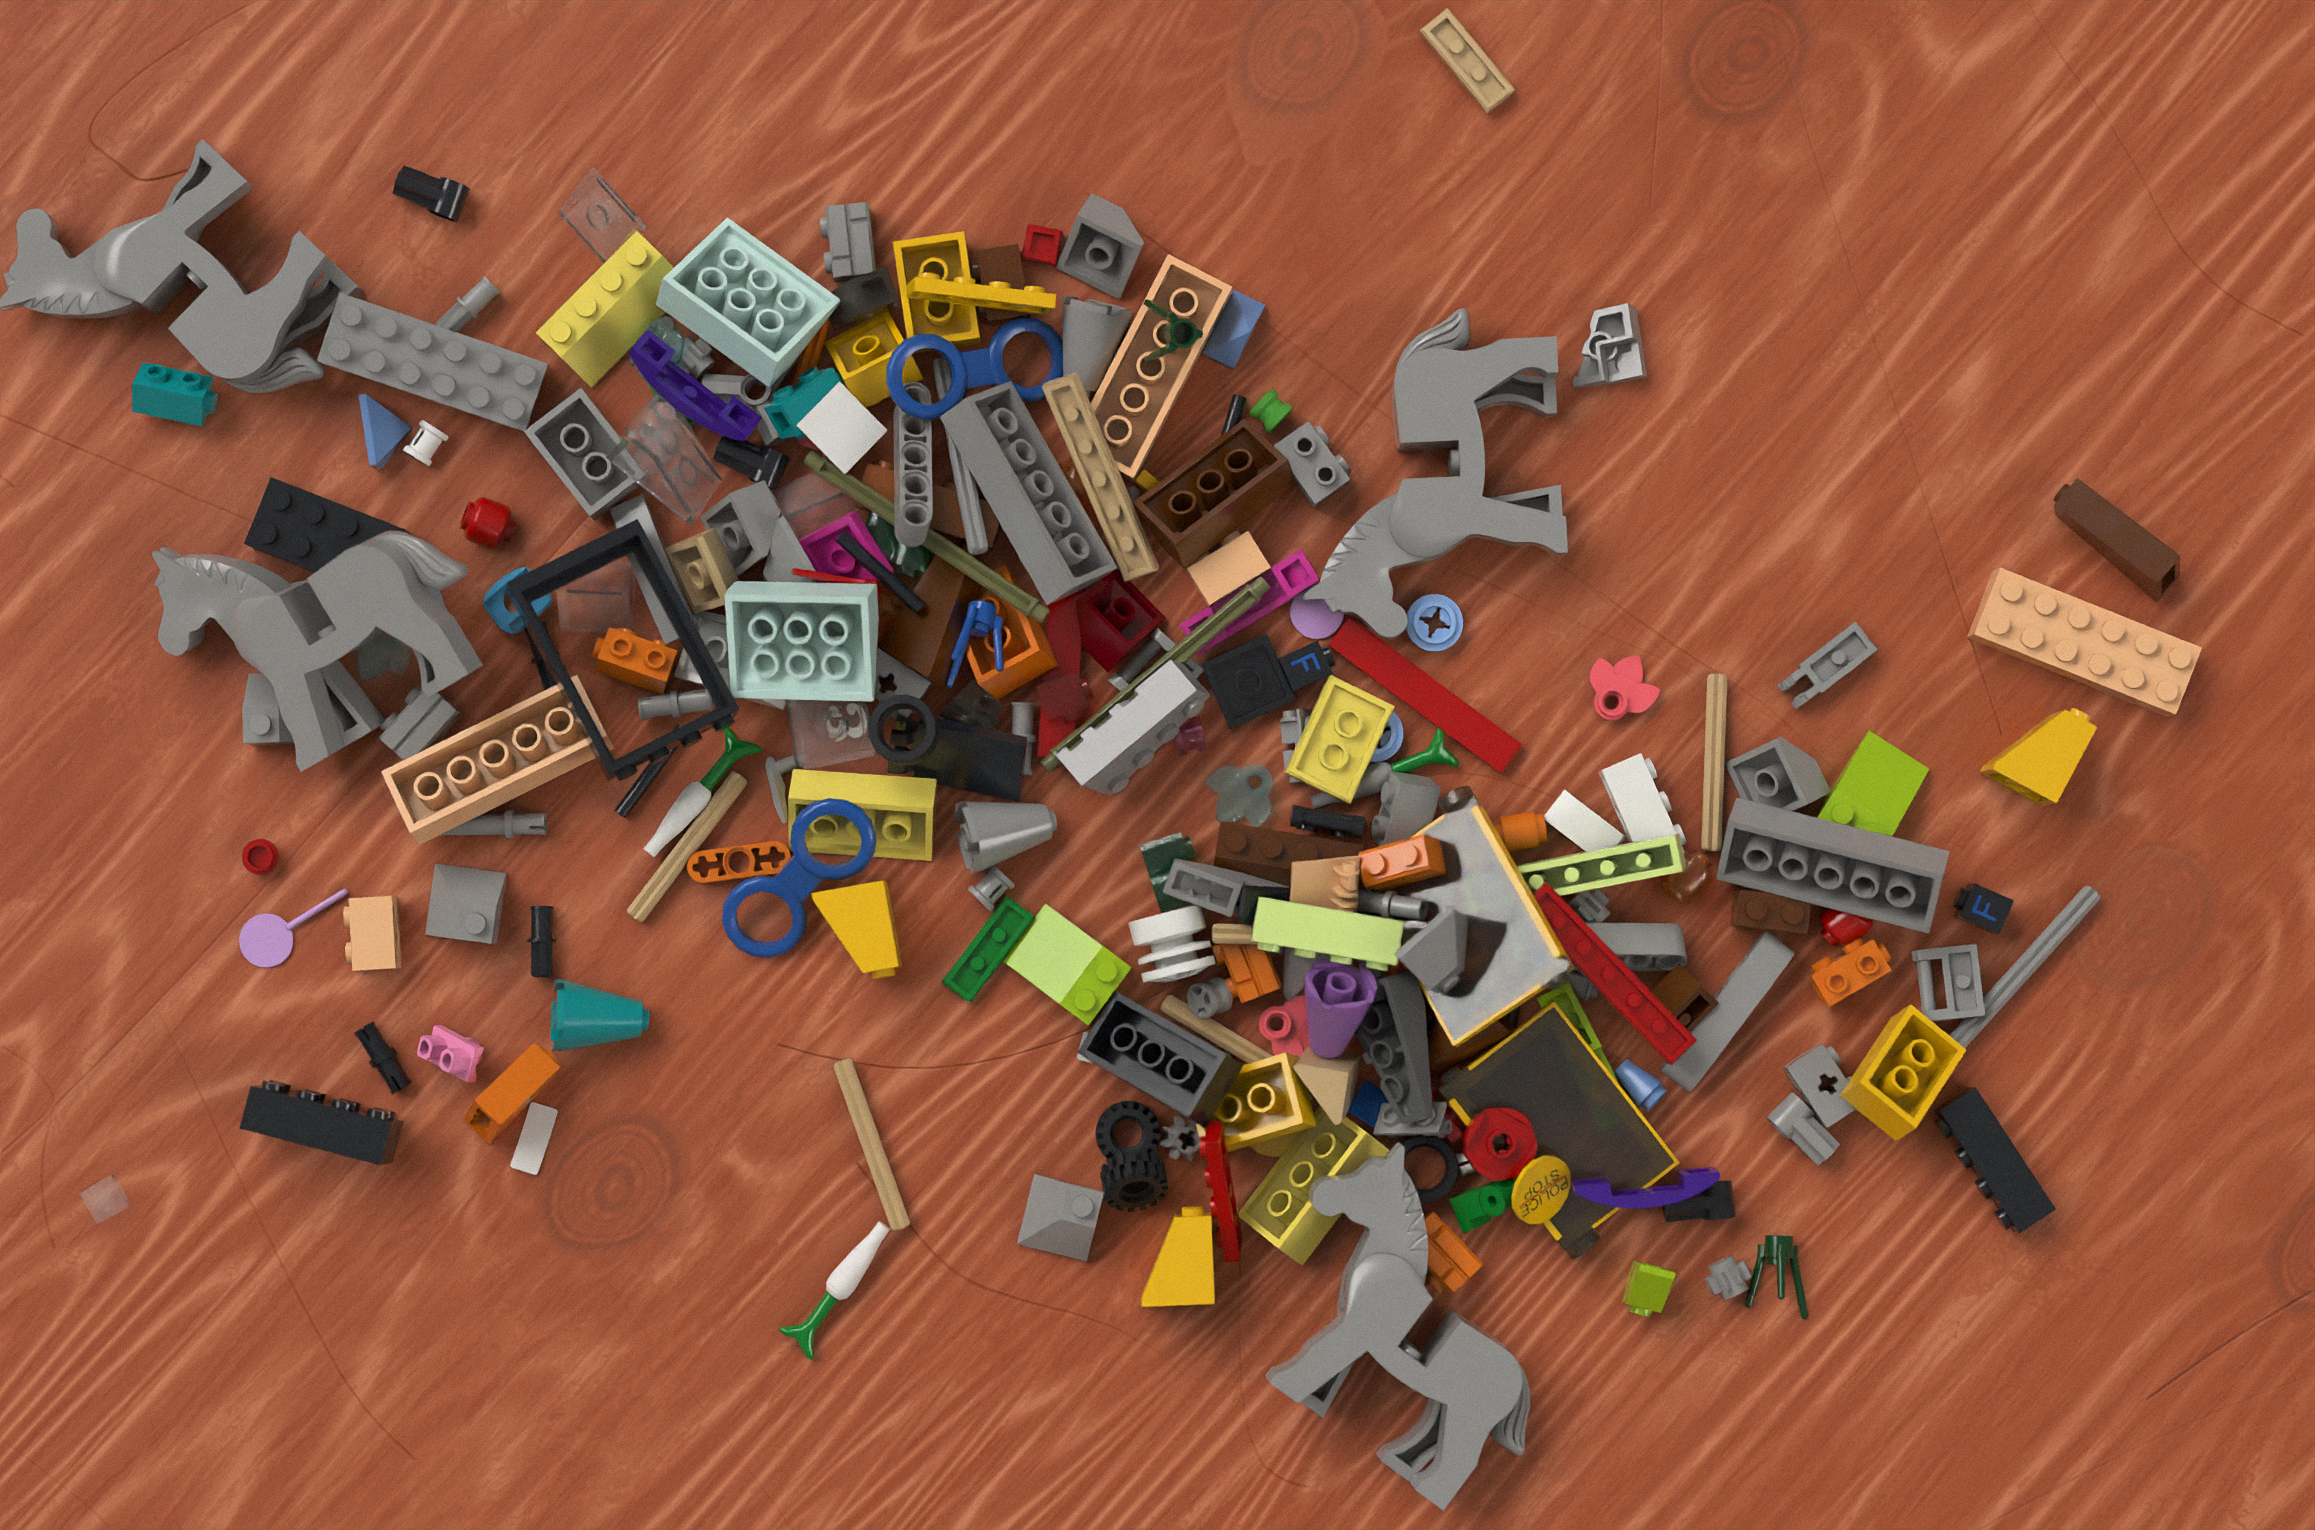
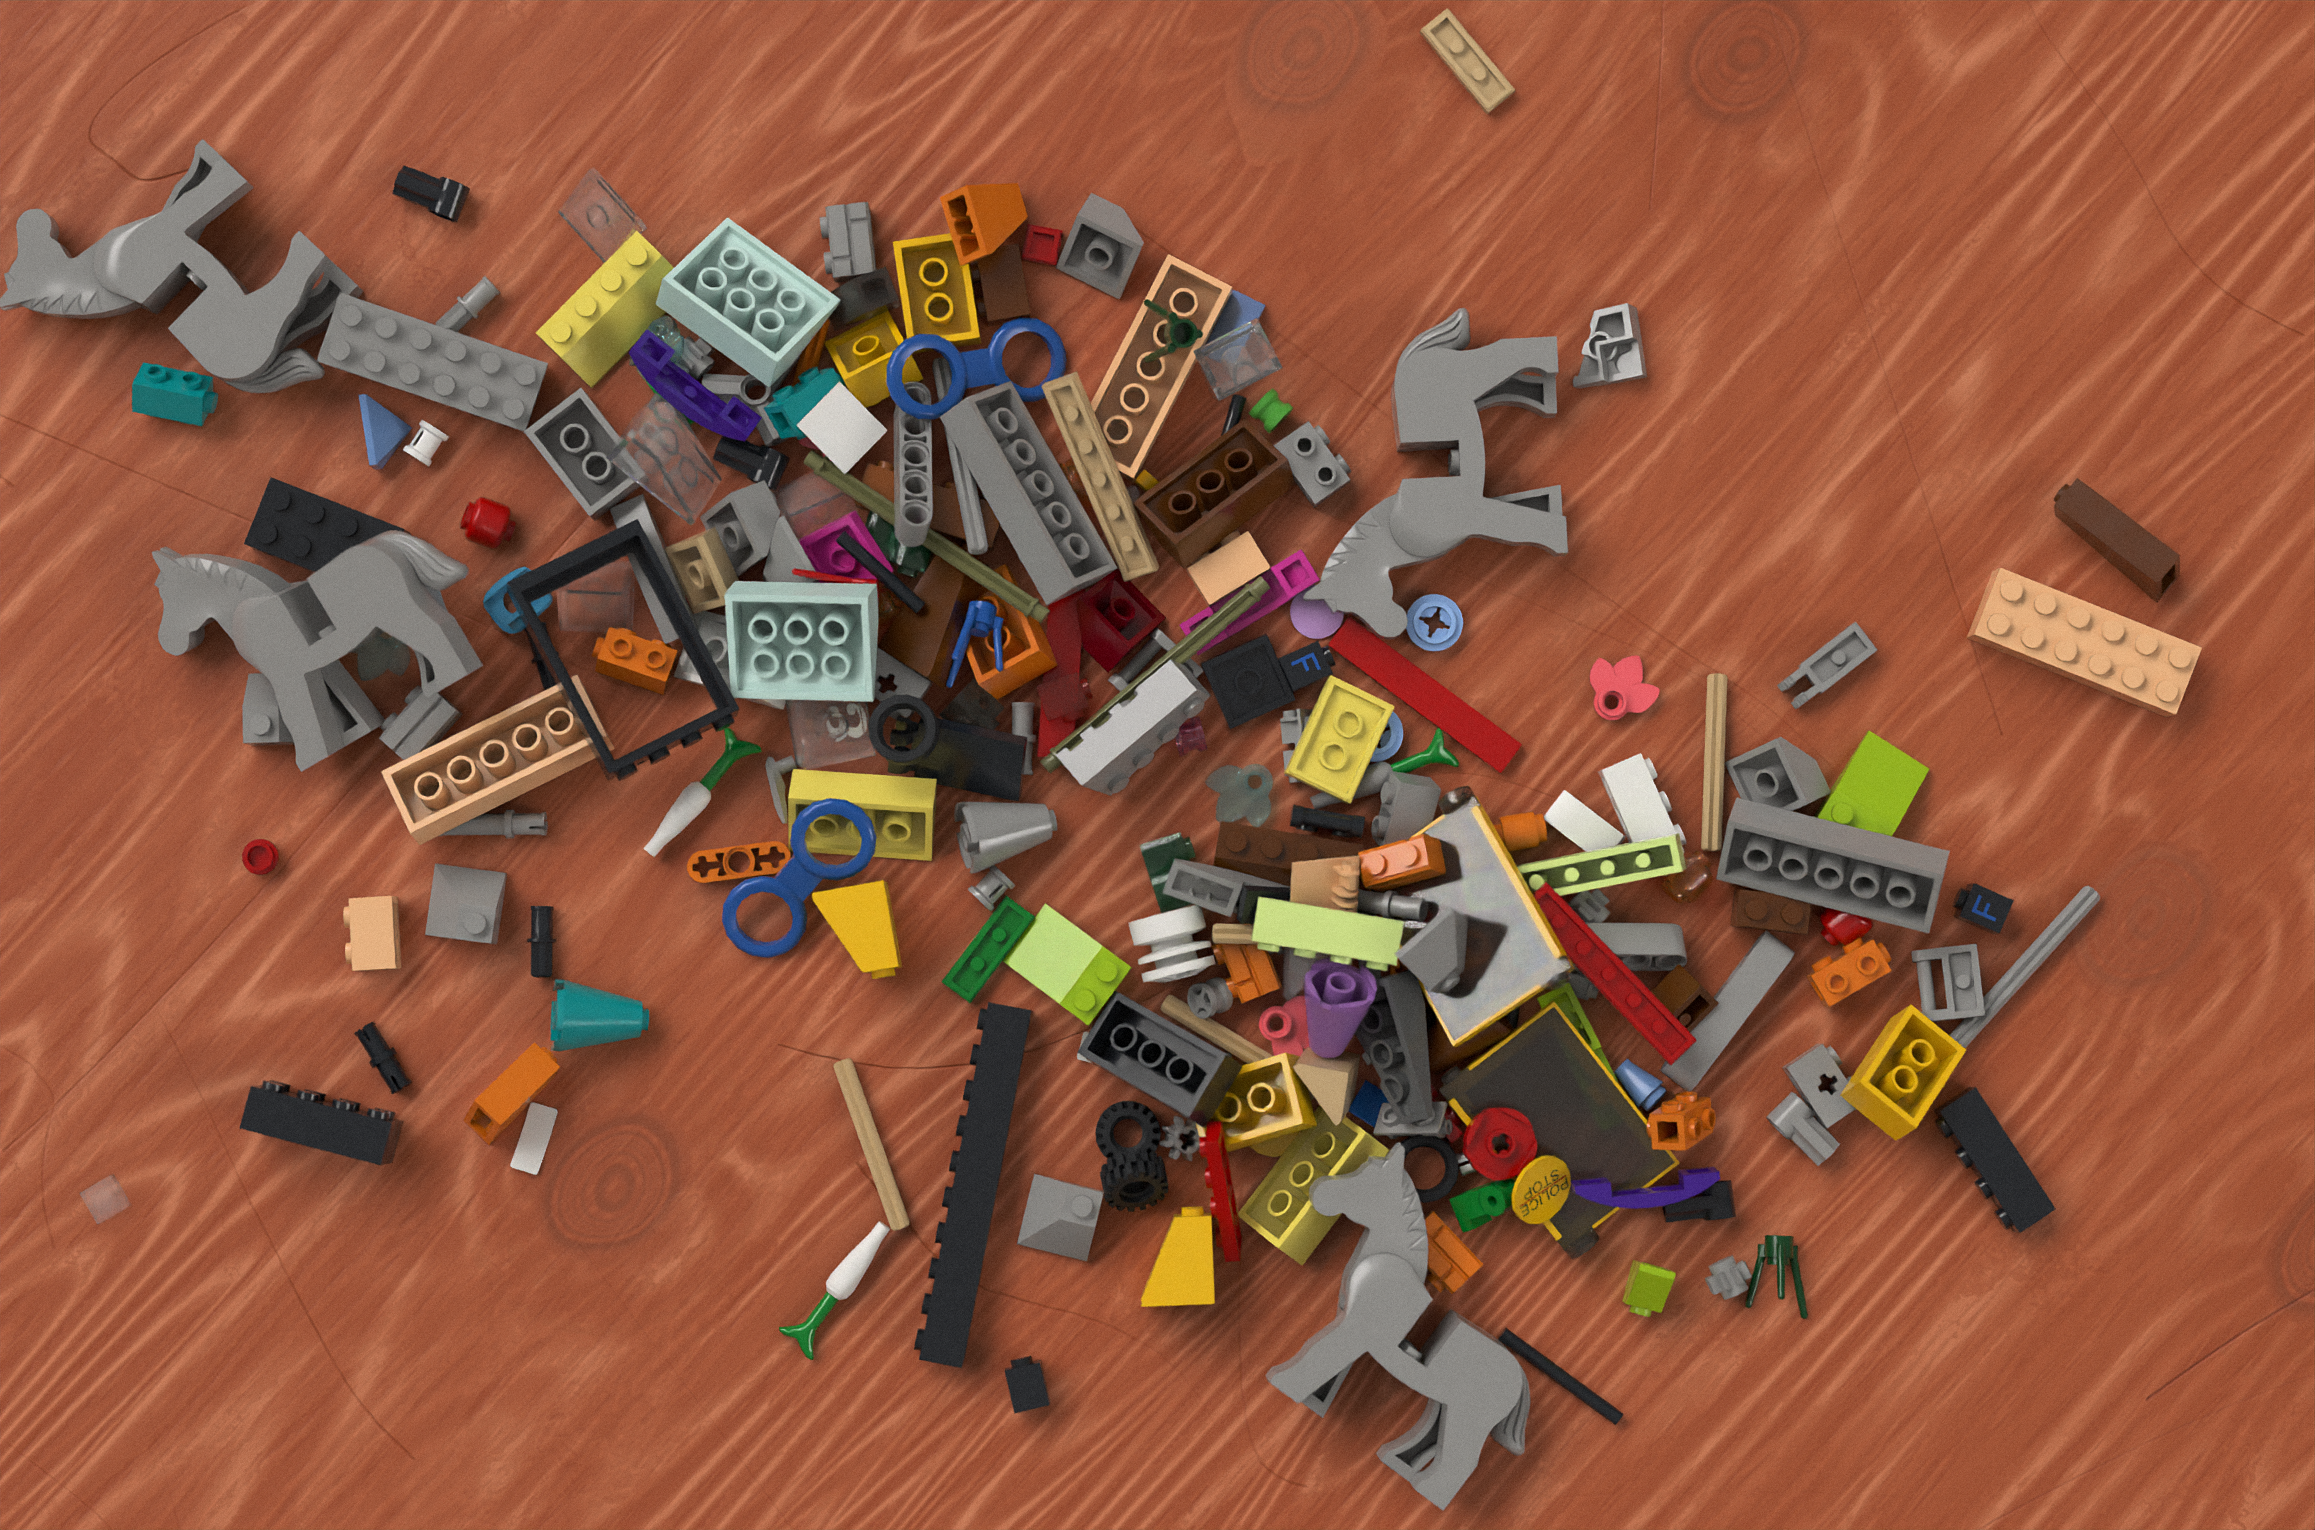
(269, 939): lavender piece -> none
(451, 1052): bright pink hips -> none
(642, 784): black bar -> none
(674, 704): light grey pin -> none
(687, 846): tan axle -> none
(966, 292): yellow plate -> none
(974, 1185): none -> black brick
(982, 218): none -> orange slope
(1027, 1384): none -> black brick
(1091, 338): light grey cone -> none
(1237, 360): none -> clear slope
(1560, 1376): none -> black bar
(1681, 1122): none -> orange brick
(2043, 757): yellow slope -> none

